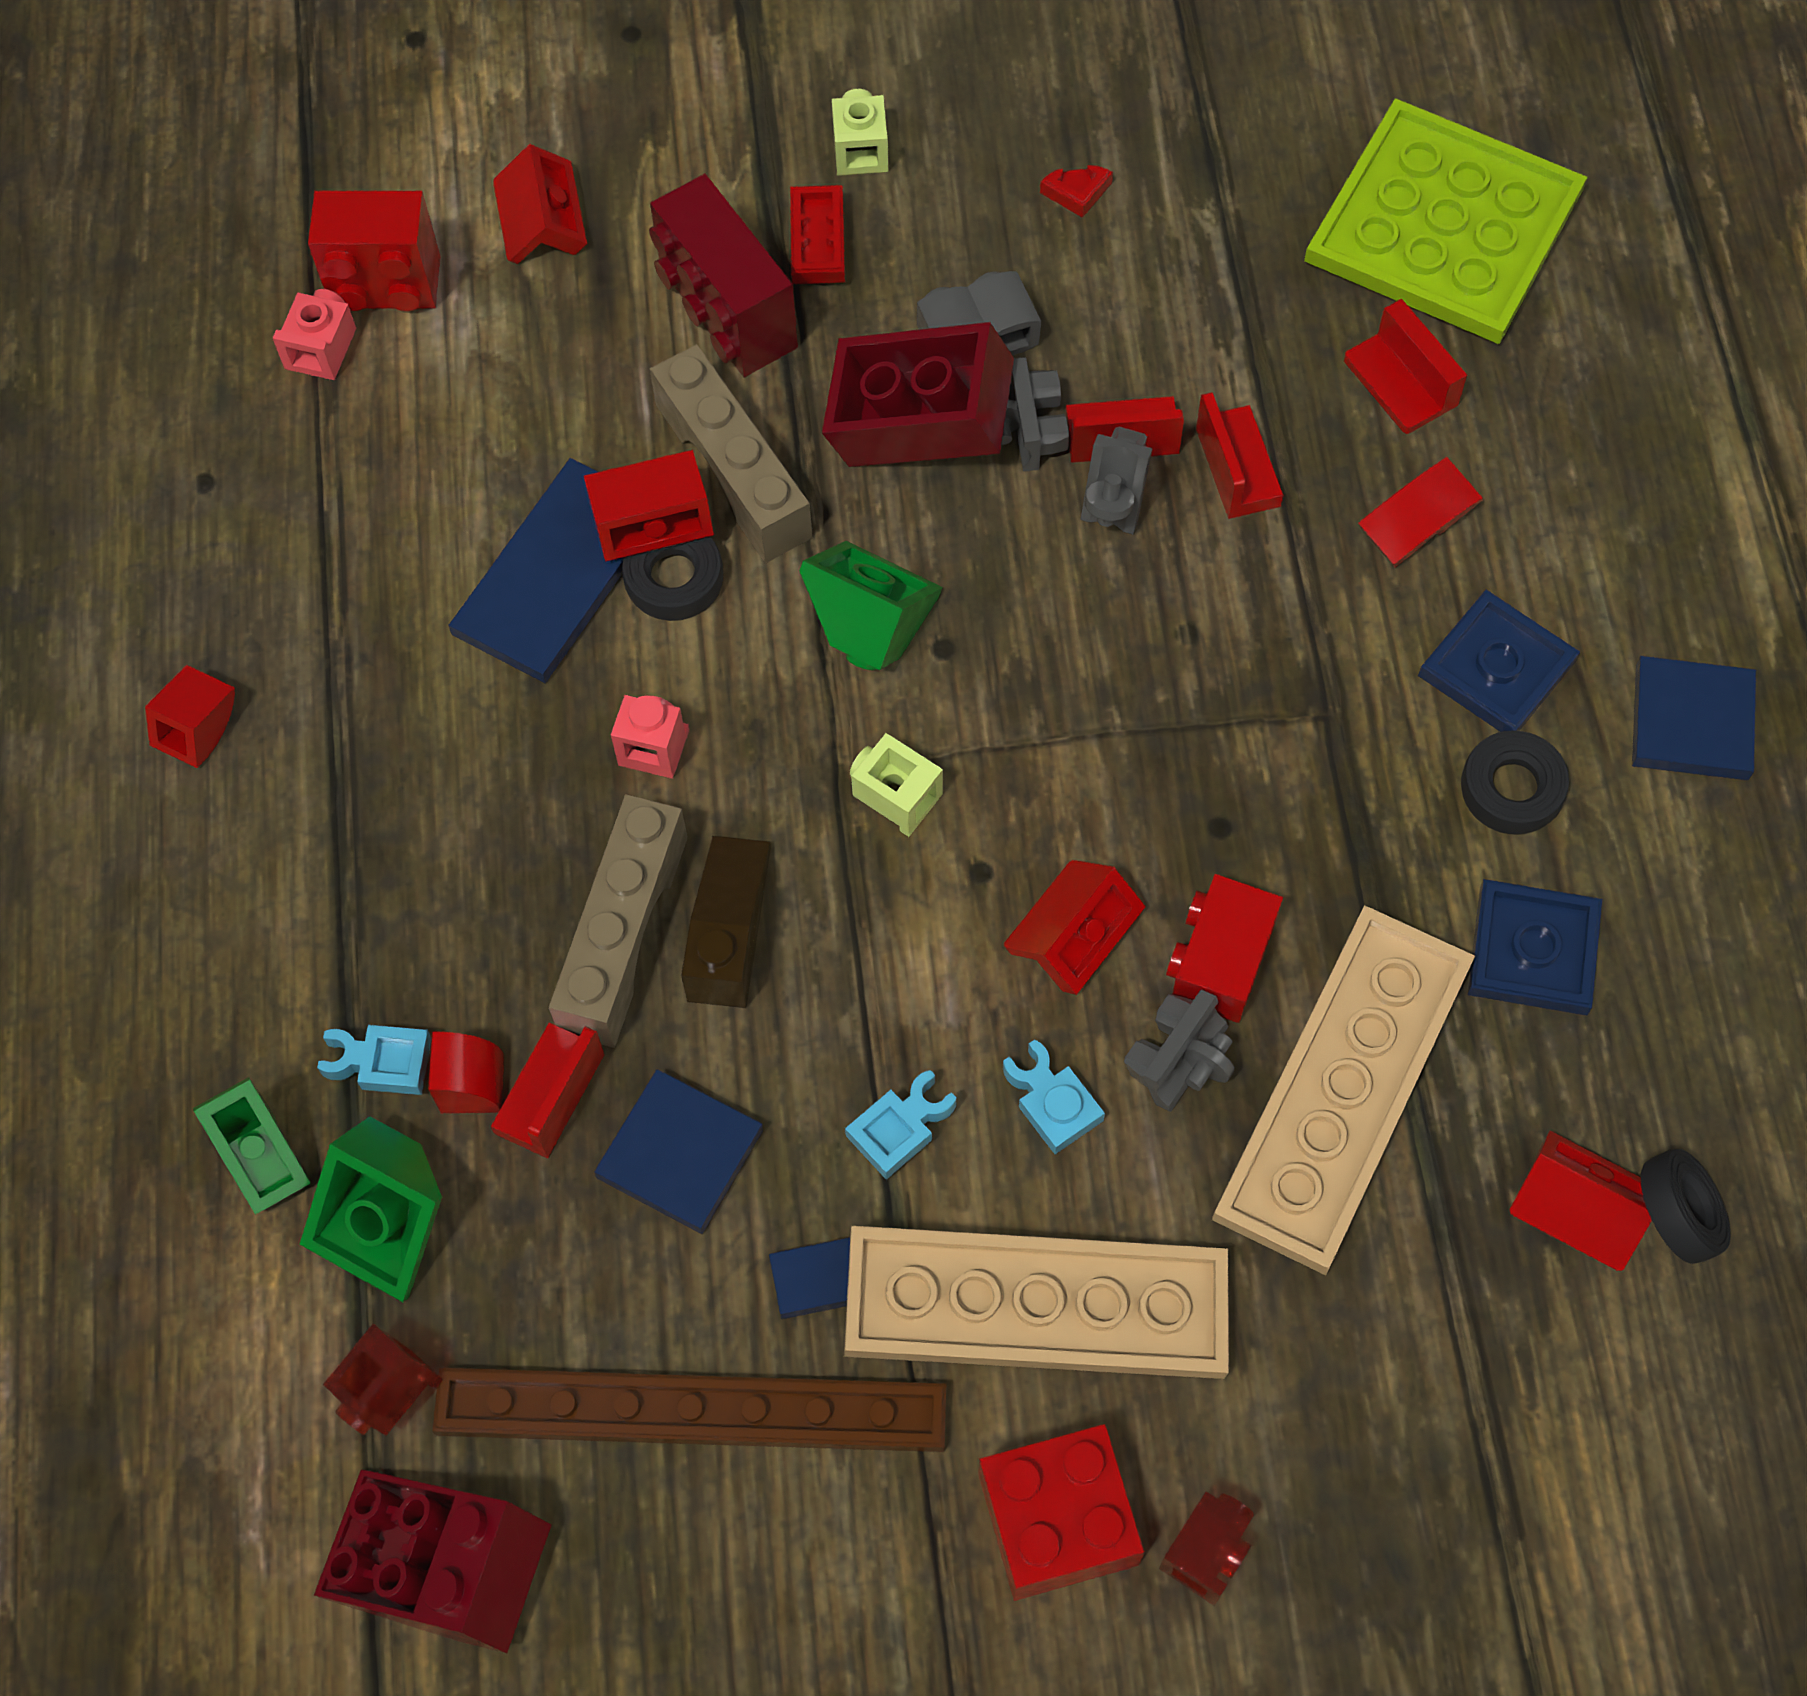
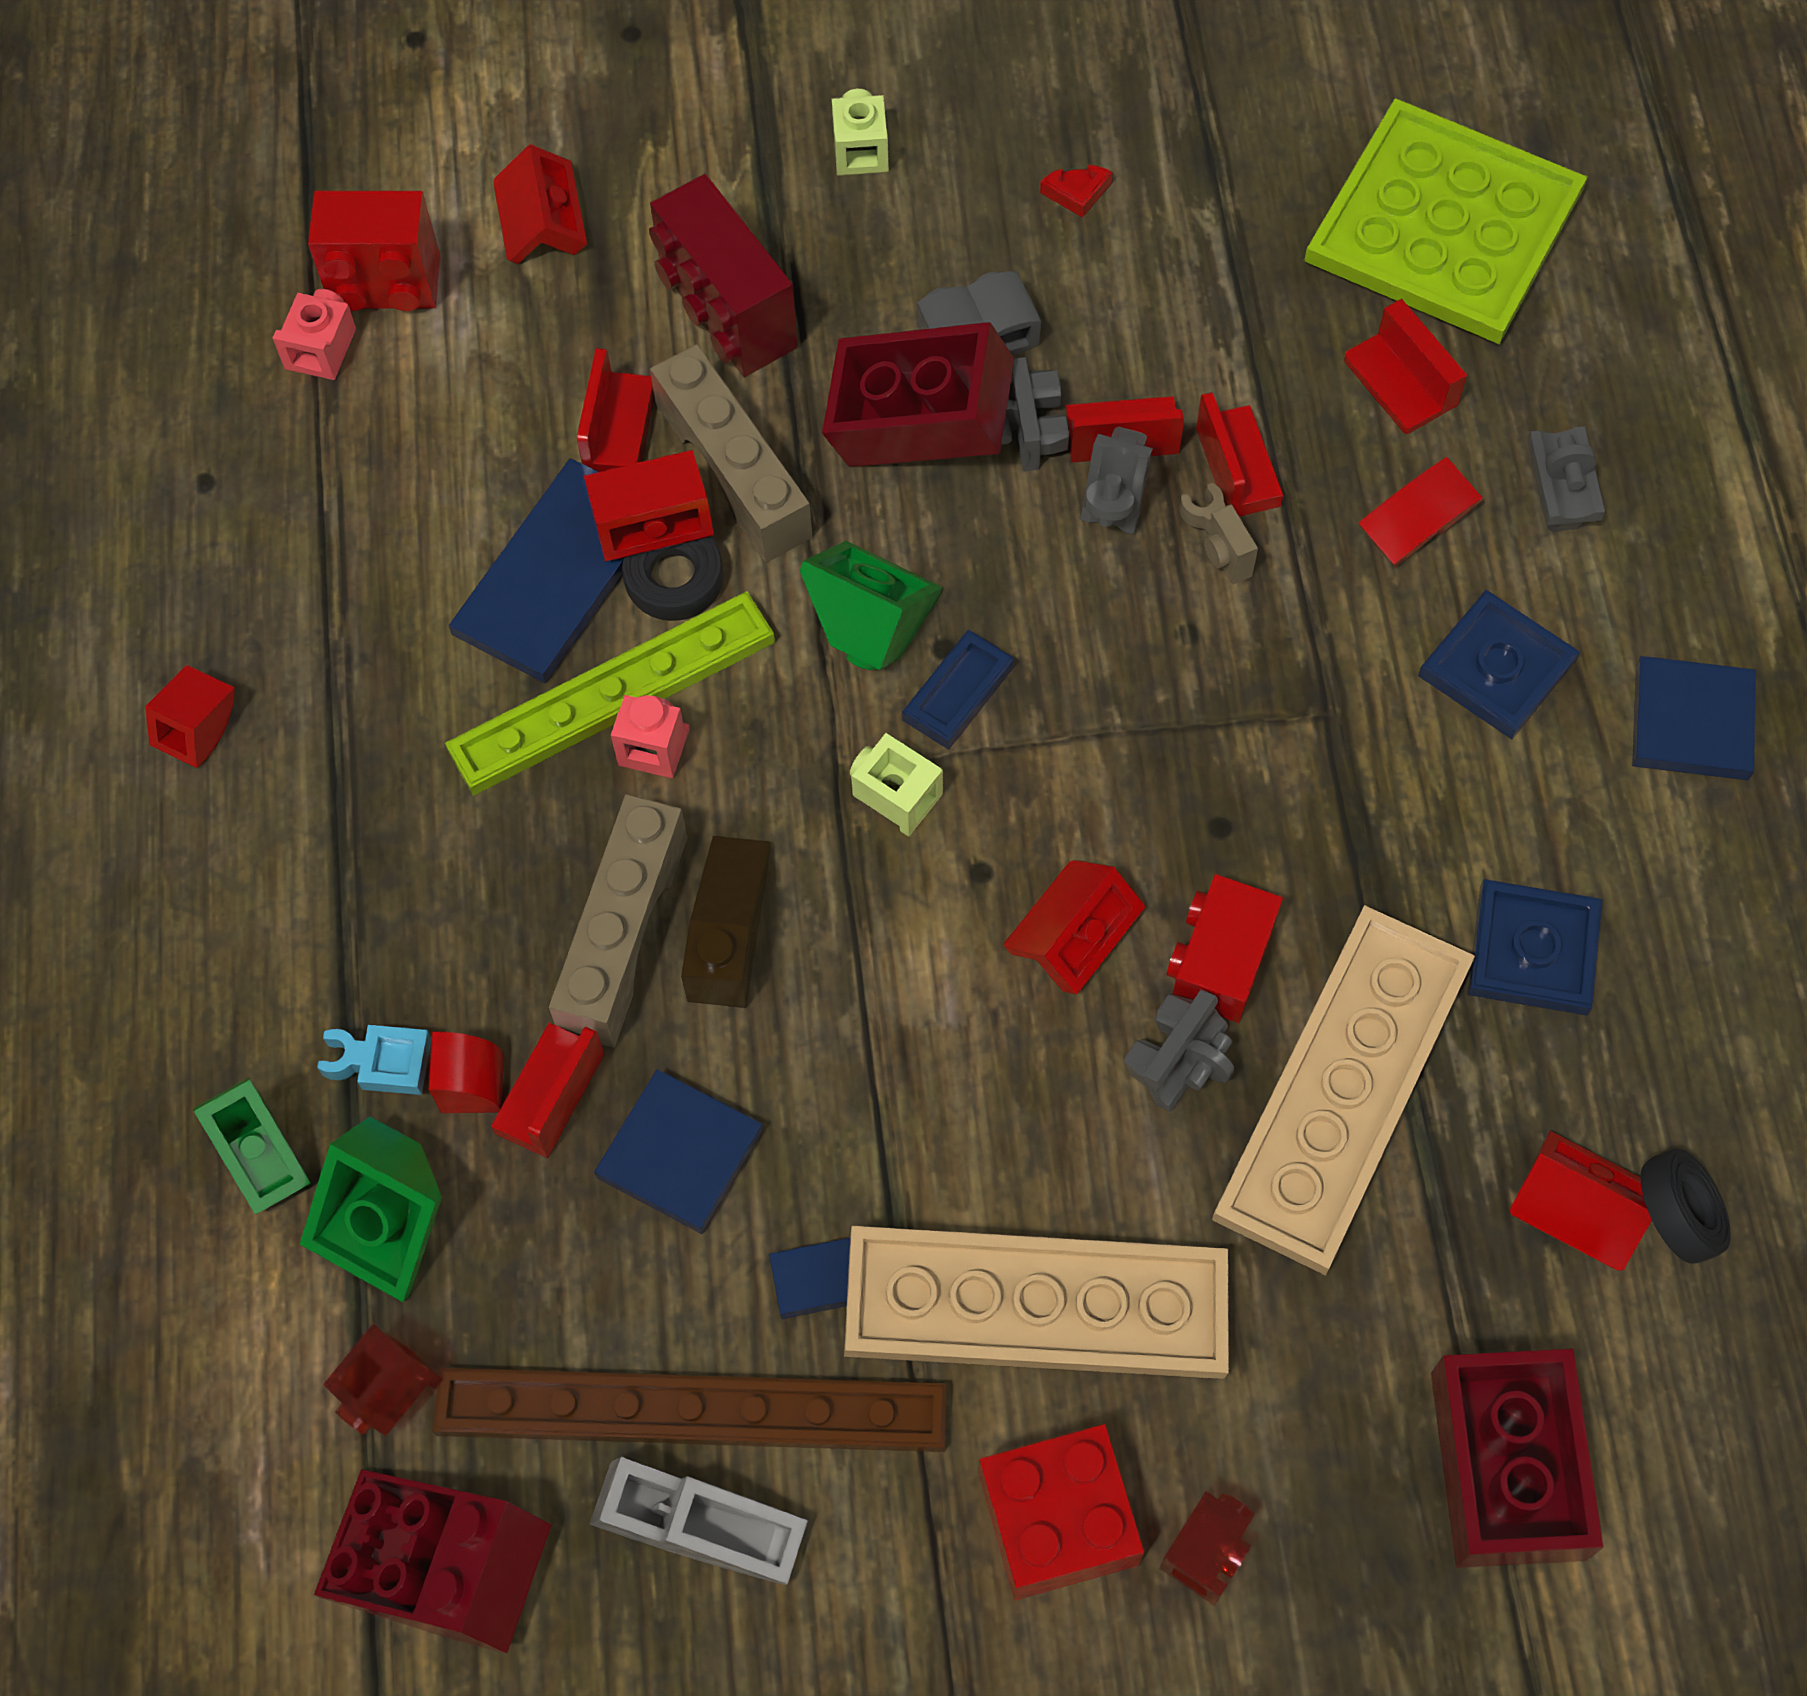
(595, 697): none -> lime tile
(614, 416): none -> red panel
(698, 1521): none -> light grey slope
(817, 234): red plate -> none
(894, 1129): medium azure plate -> none
(958, 689): none -> dark blue tile
(1055, 1104): medium azure plate -> none
(1227, 539): none -> dark tan plate
(1515, 1458): none -> dark red brick
(1524, 750): black tyre -> none
(1566, 478): none -> dark grey hips

